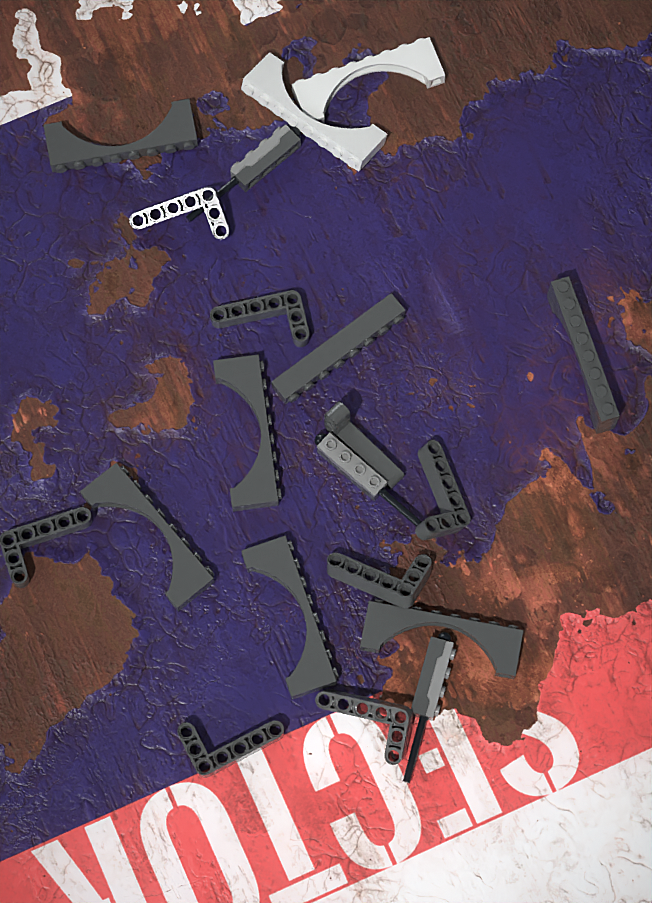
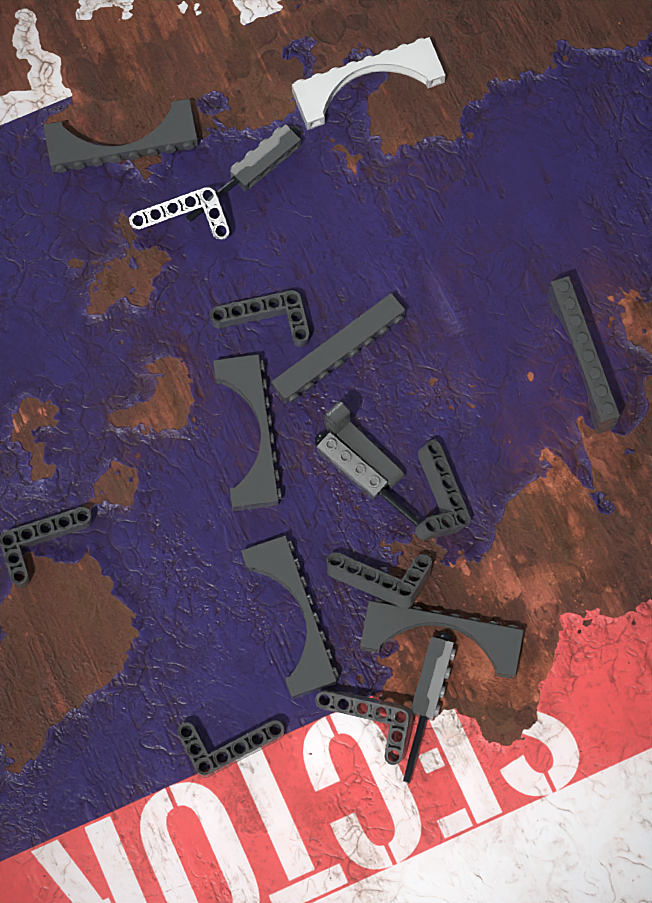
(117, 490): dark grey arch -> none
(351, 145): white arch -> none

